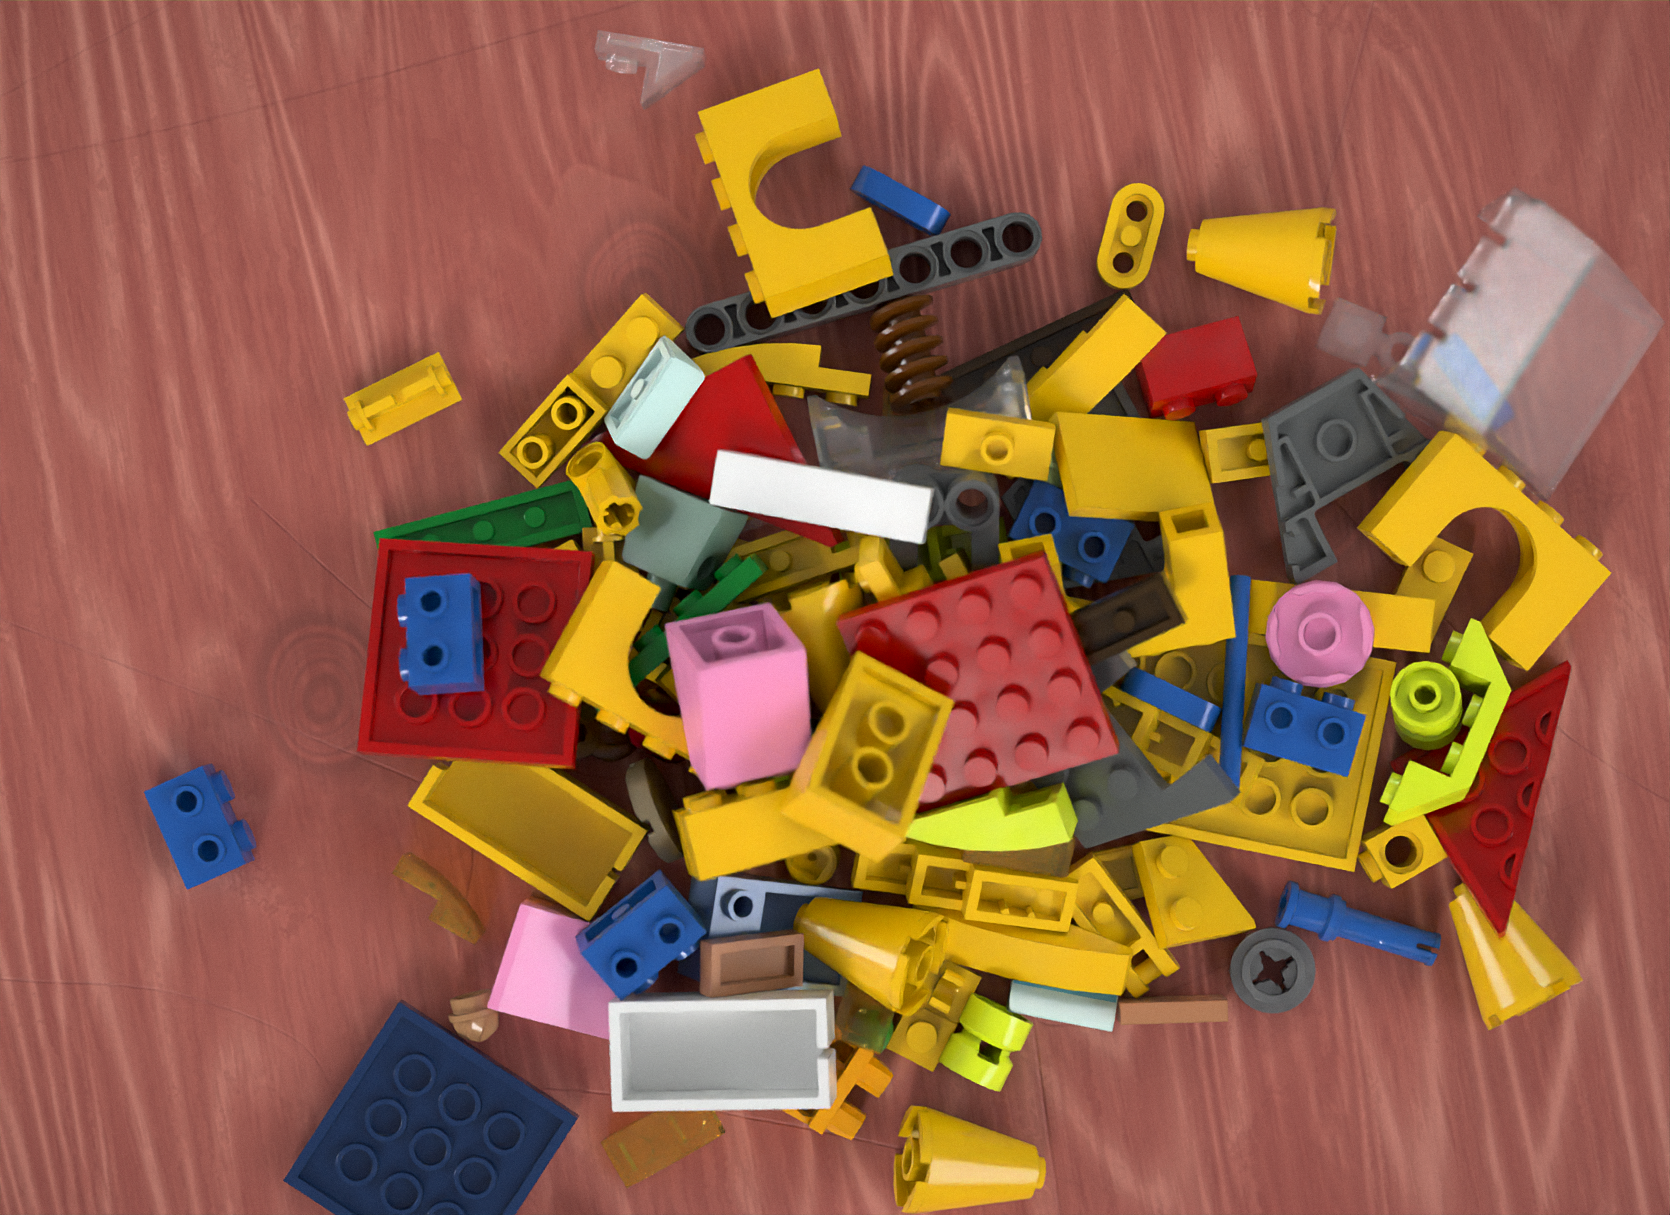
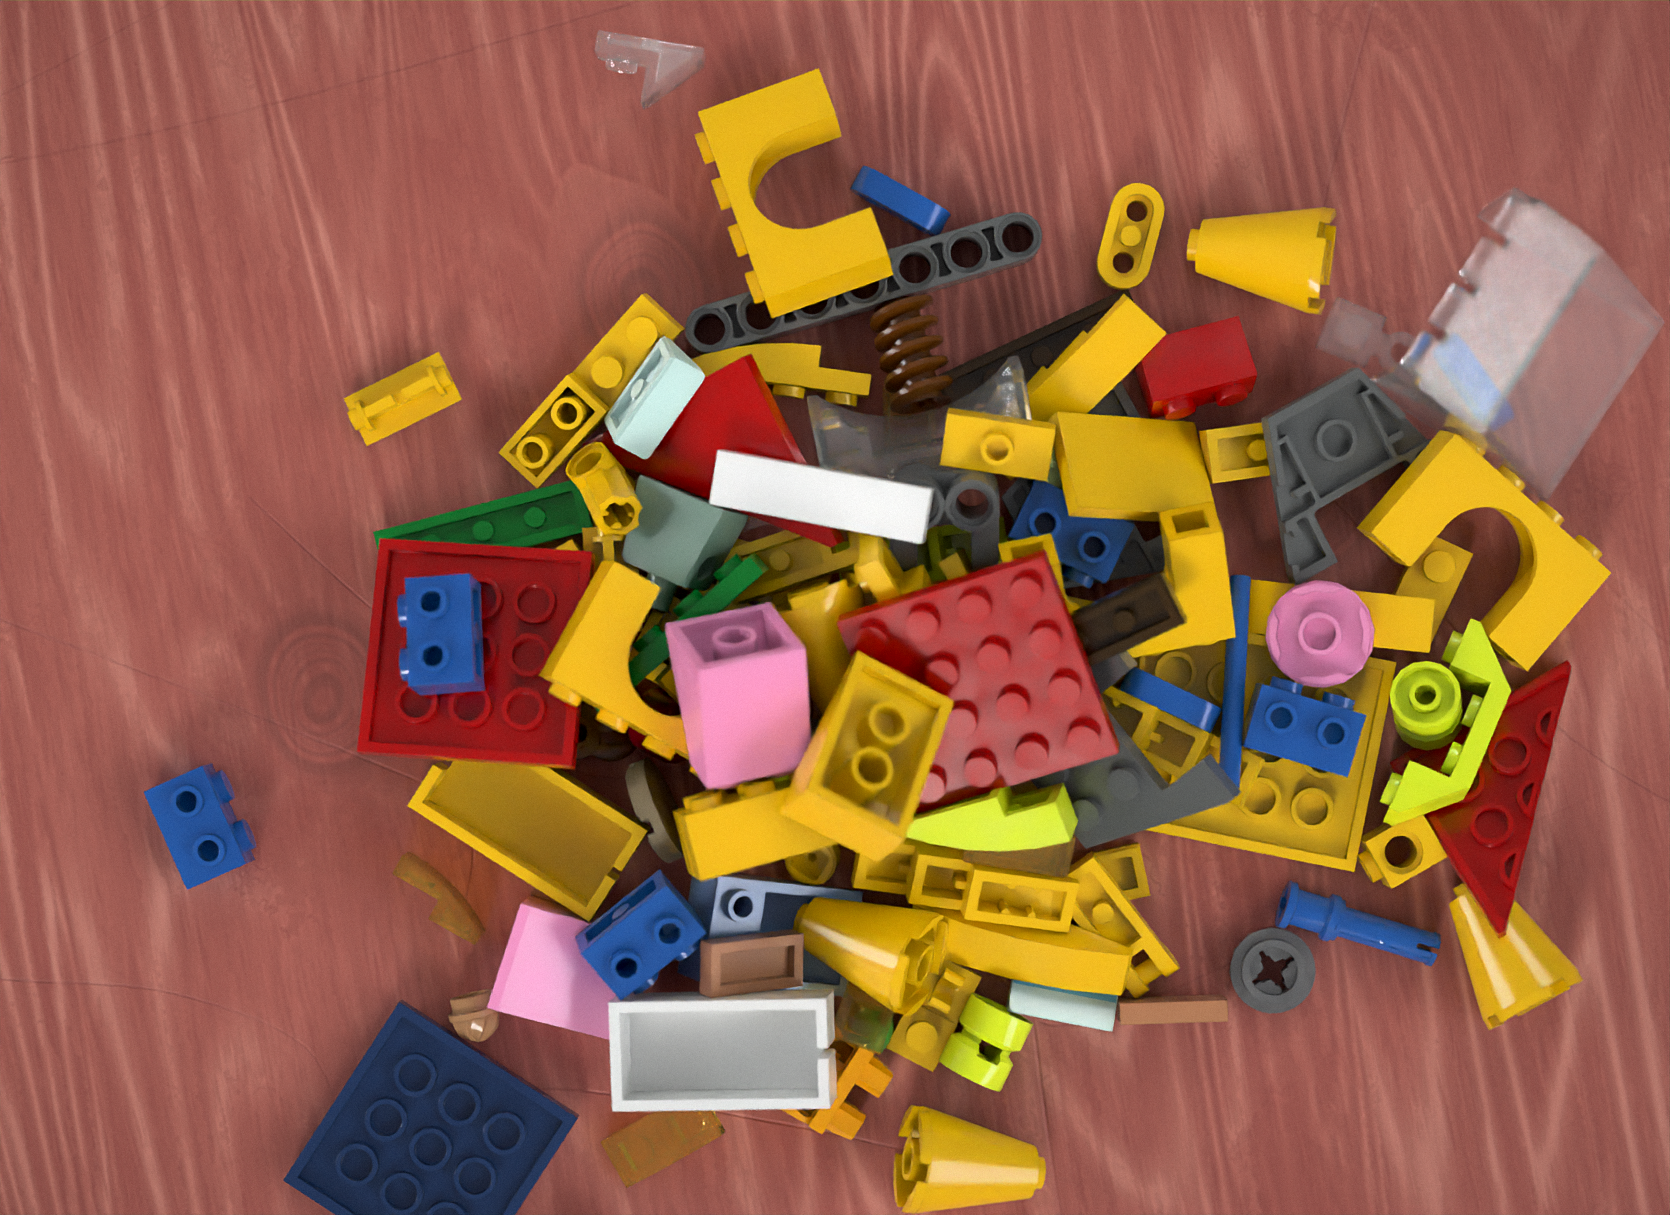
(1186, 894): yellow wing -> none

